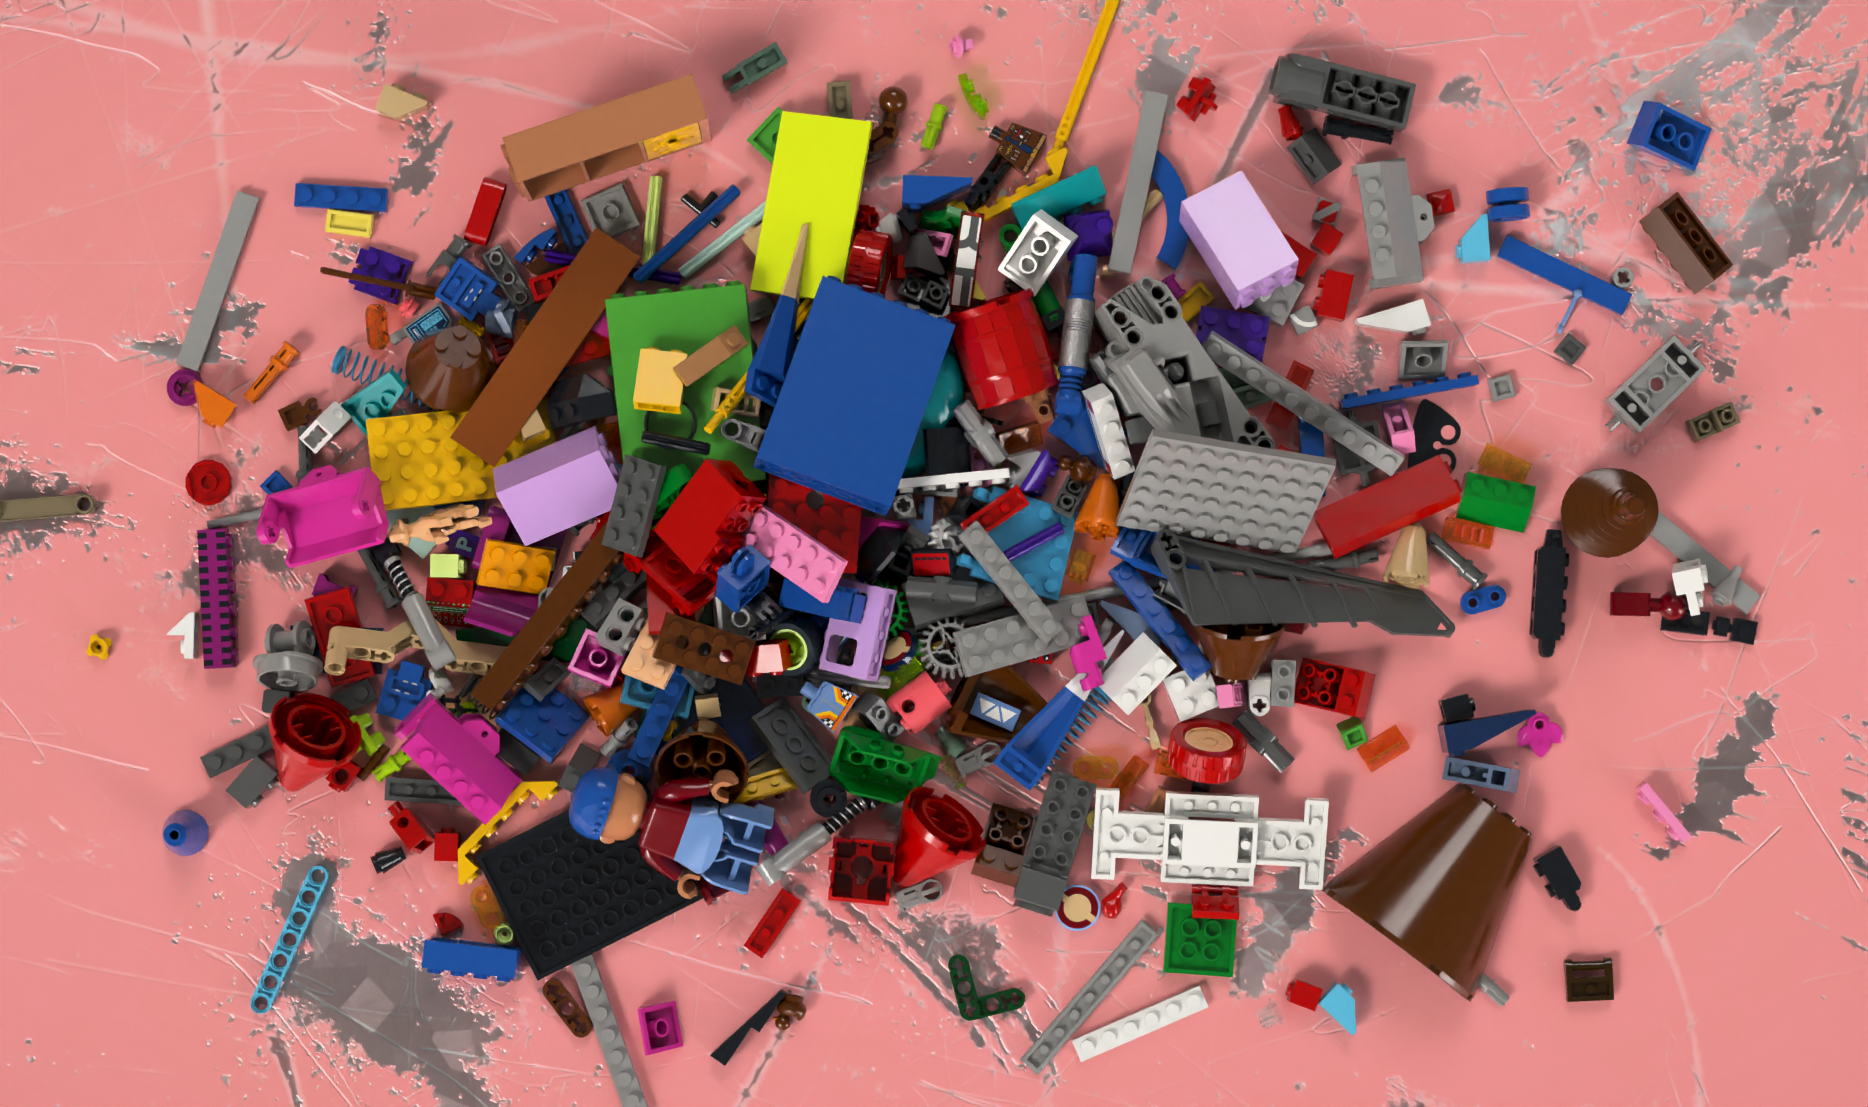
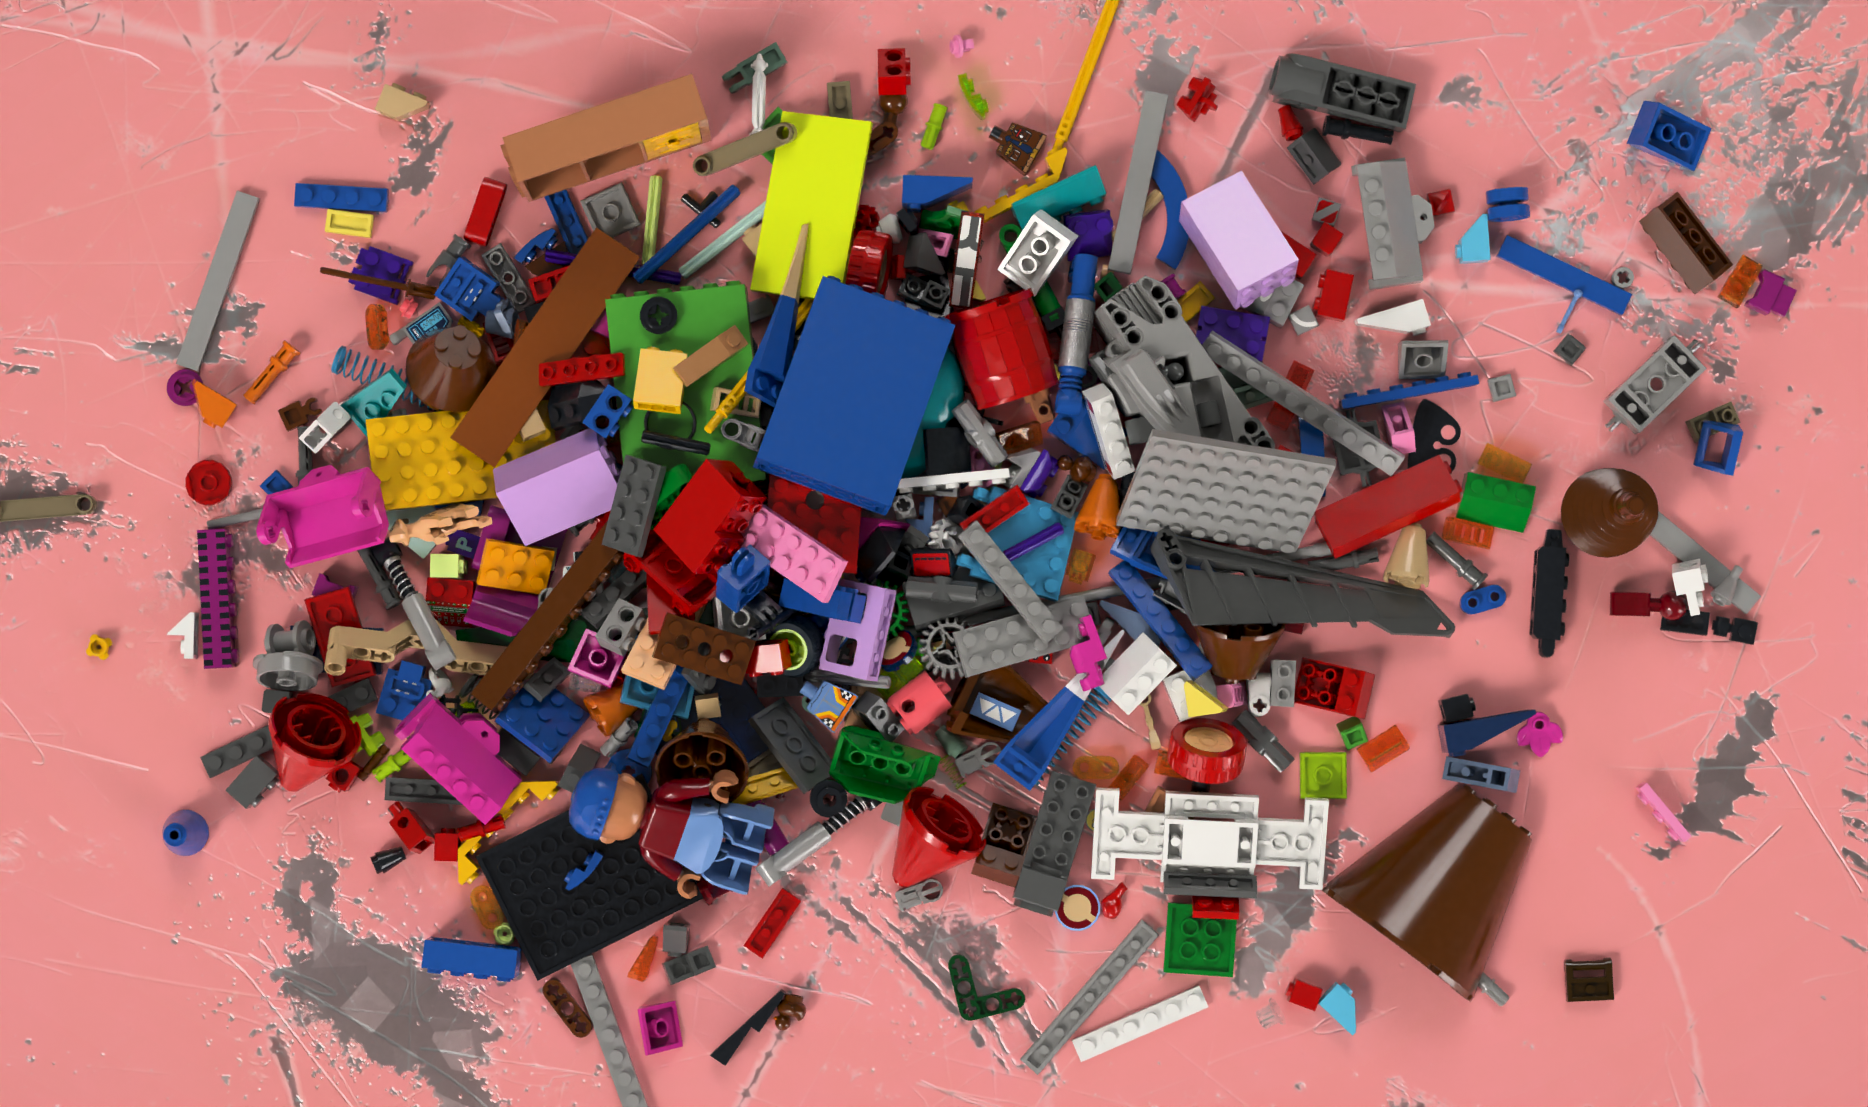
(289, 951): medium azure beam -> none
(447, 922): red tile -> none
(480, 829): none -> red pin
(576, 877): none -> blue slope
(582, 369): none -> red bracket
(603, 408): none -> blue brick
(643, 963): none -> clear orange slope
(650, 308): none -> black gear
(675, 938): none -> dark grey slope
(688, 965): none -> dark grey slope
(745, 149): none -> dark tan piece
(758, 94): none -> white wheel
(844, 881): red piece -> none
(893, 71): none -> red brick
(987, 183): black hinge -> none
(1108, 286): none -> dark green leg
(1201, 701): none -> light yellow slope
(1210, 884): none -> dark grey plate
(1323, 775): none -> lime tile
(1559, 876): black hinge -> none
(1730, 451): none -> blue tile
(1740, 281): none -> clear orange slope
(1771, 295): none -> magenta piece

